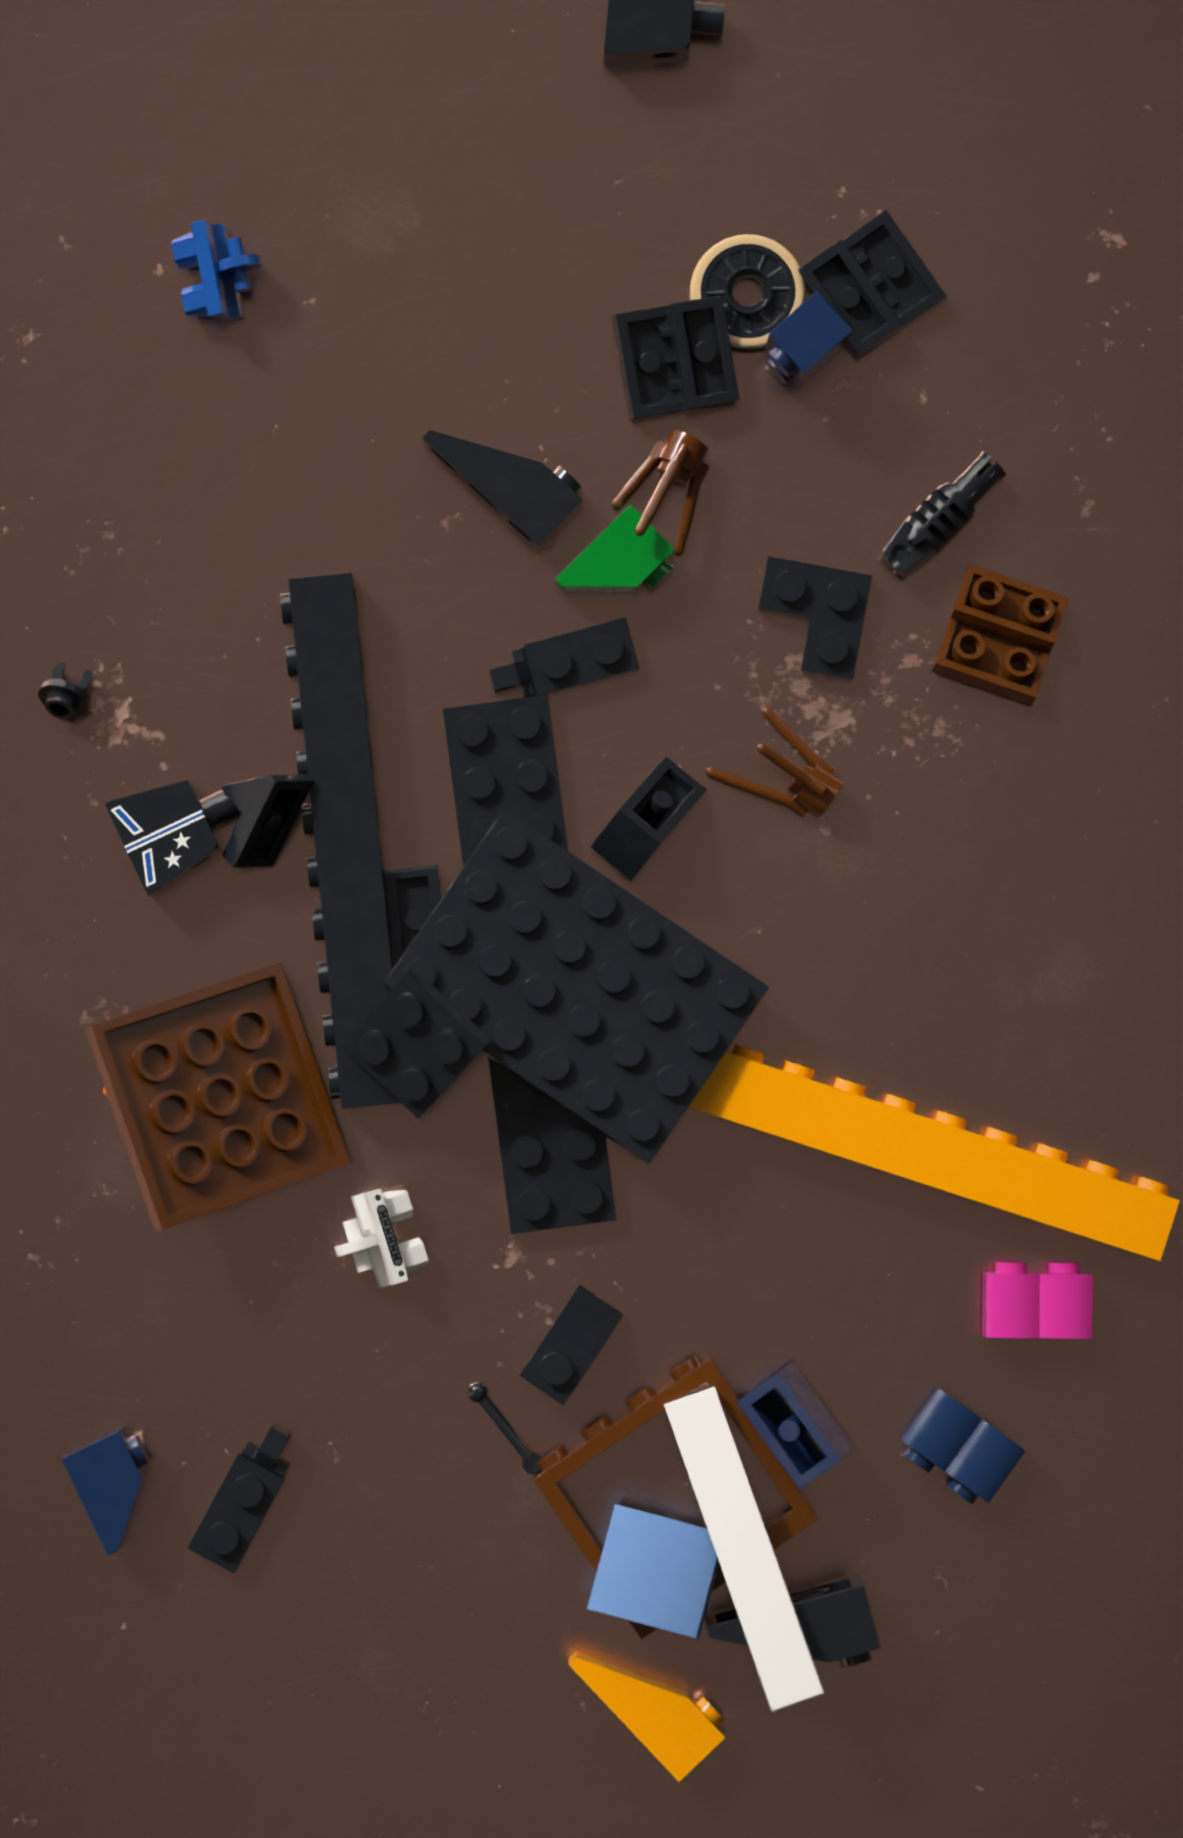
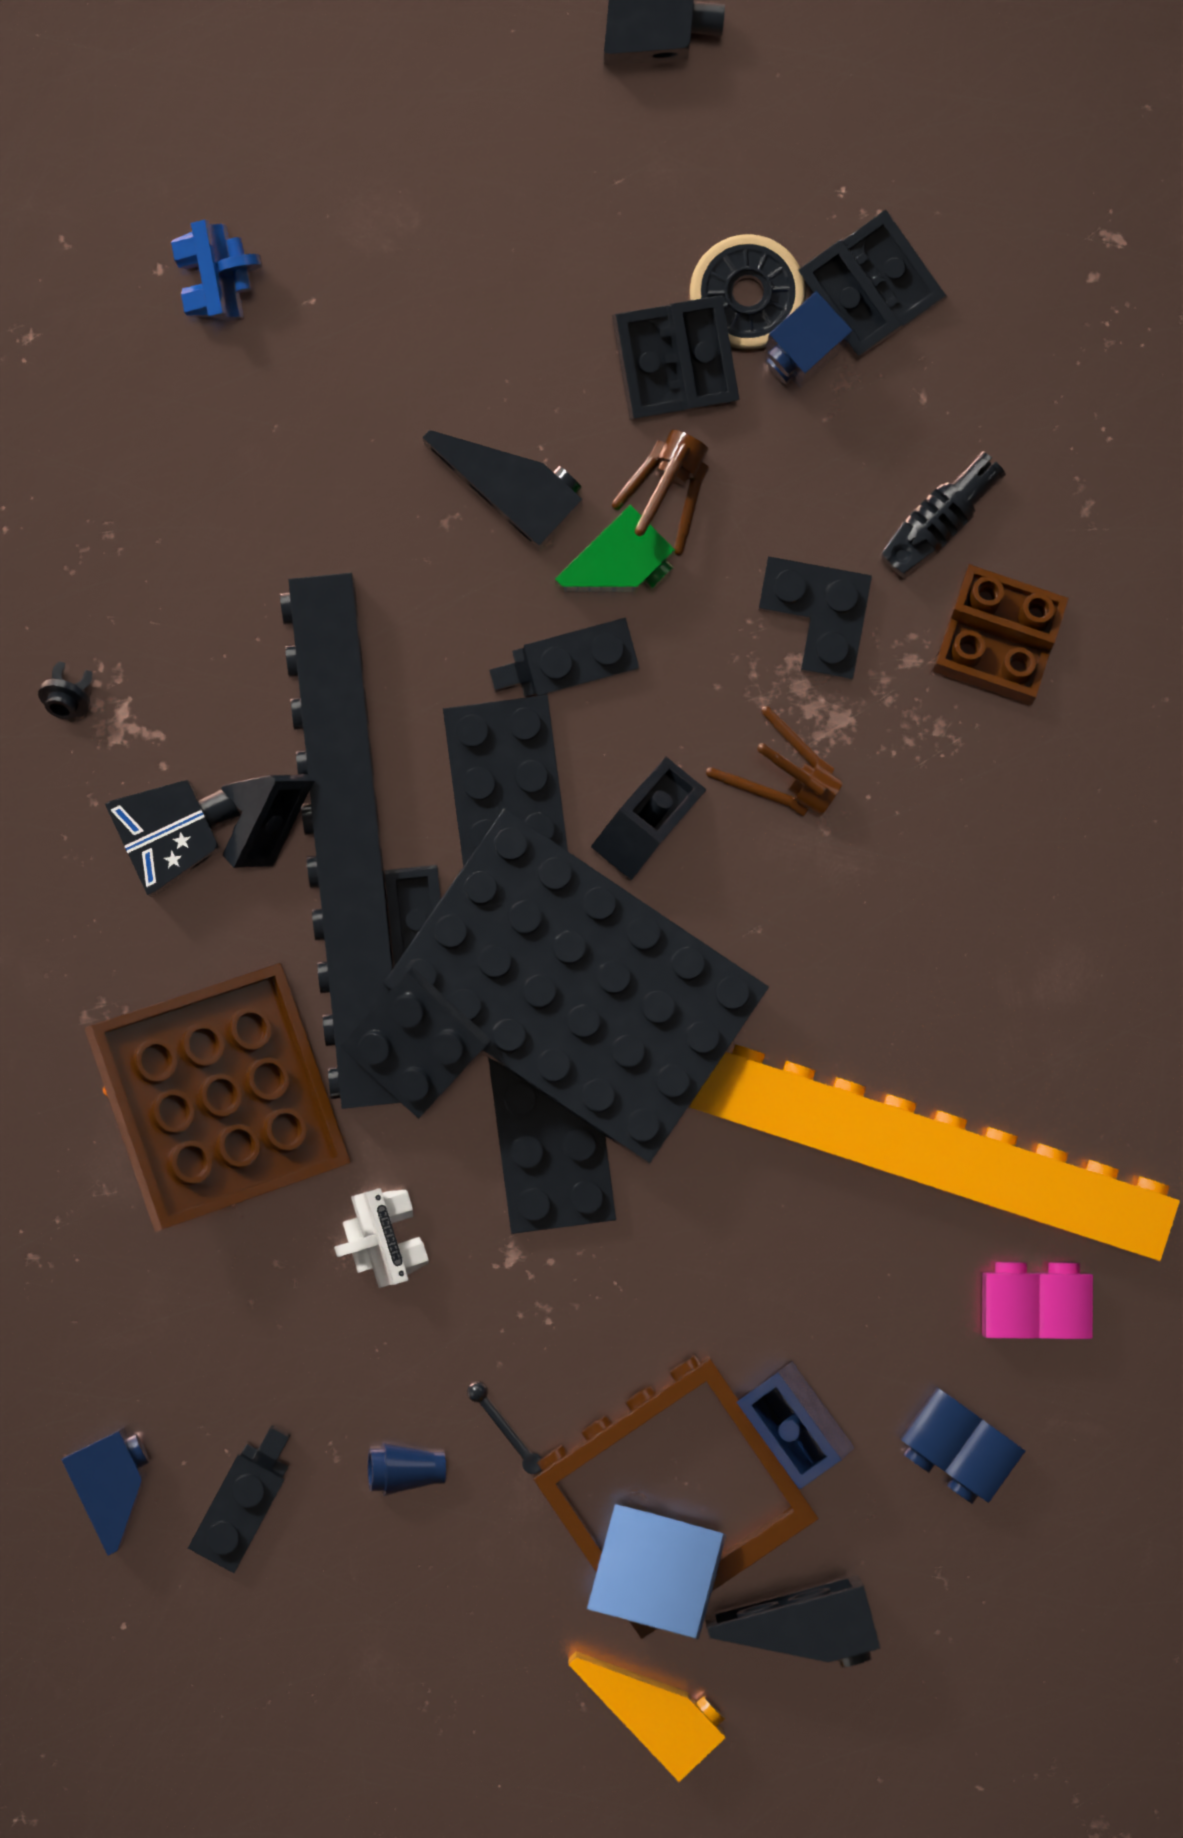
(404, 1468): none -> dark blue cone
(571, 1345): black slope -> none
(743, 1550): white tile -> none

